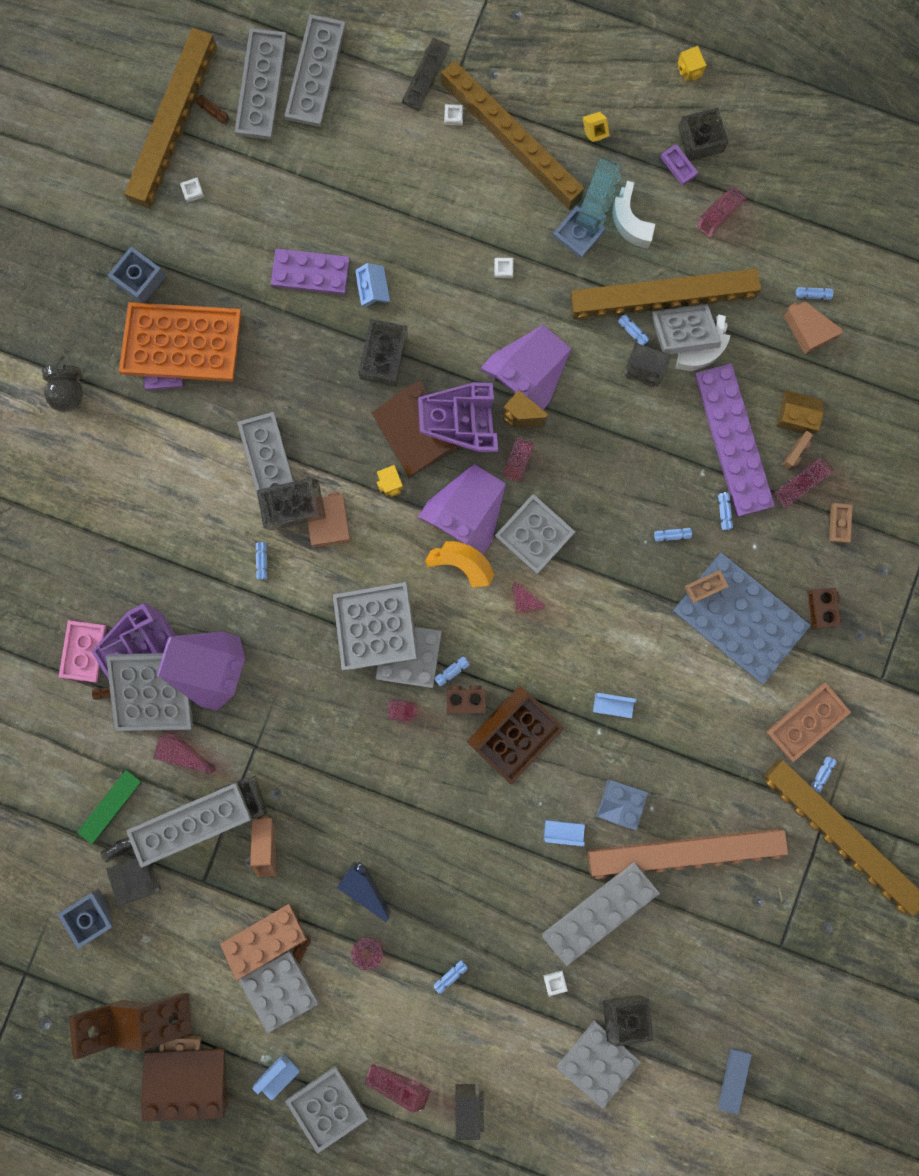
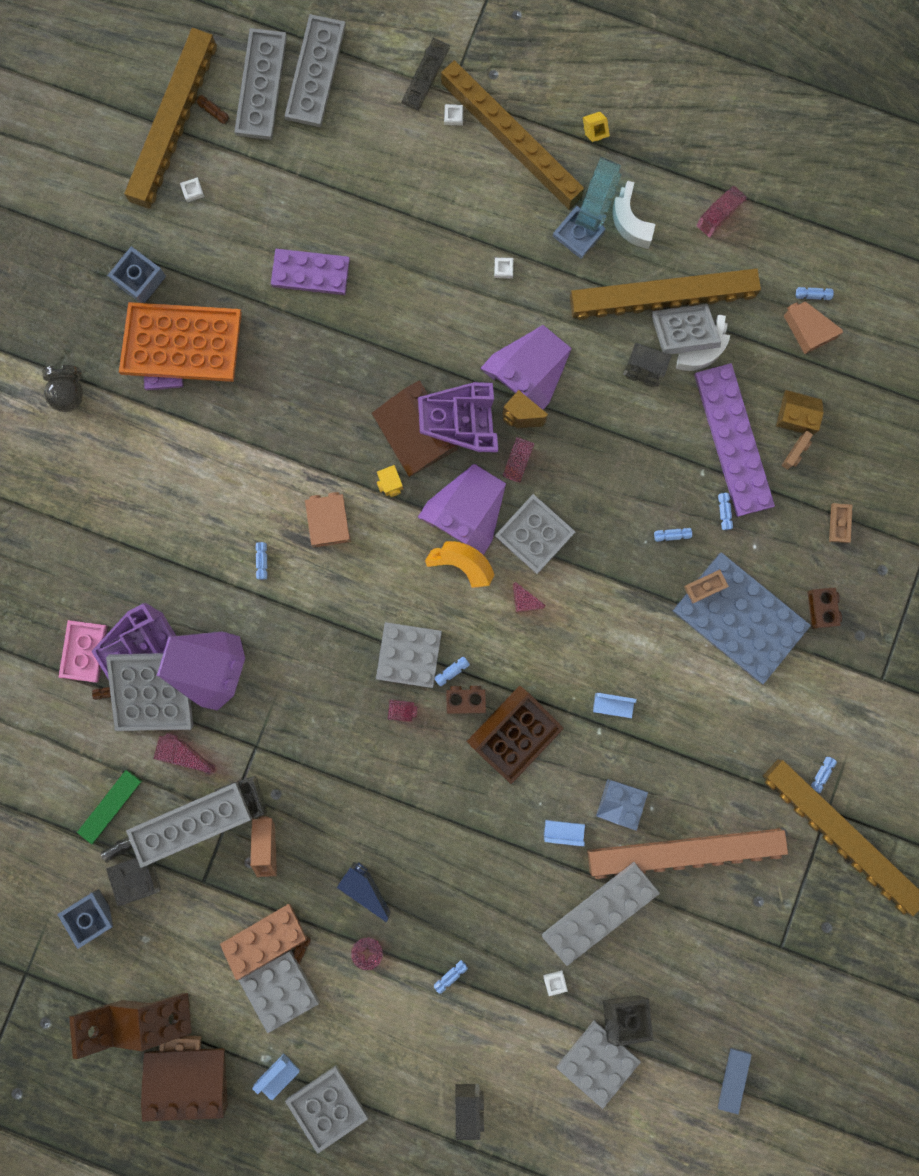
(265, 451): light grey plate -> none
(291, 504): clear smoke brick -> none
(372, 284): light blue panel -> none
(375, 626): light grey plate -> none
(383, 352): clear smoke brick -> none
(398, 1088): clear pink slope -> none
(633, 330): light blue axle -> none
(679, 164): medium lavender plate -> none
(691, 64): yellow brick -> none
(703, 134): clear smoke brick -> none
(803, 481): clear pink slope -> none
(808, 722): nougat plate -> none

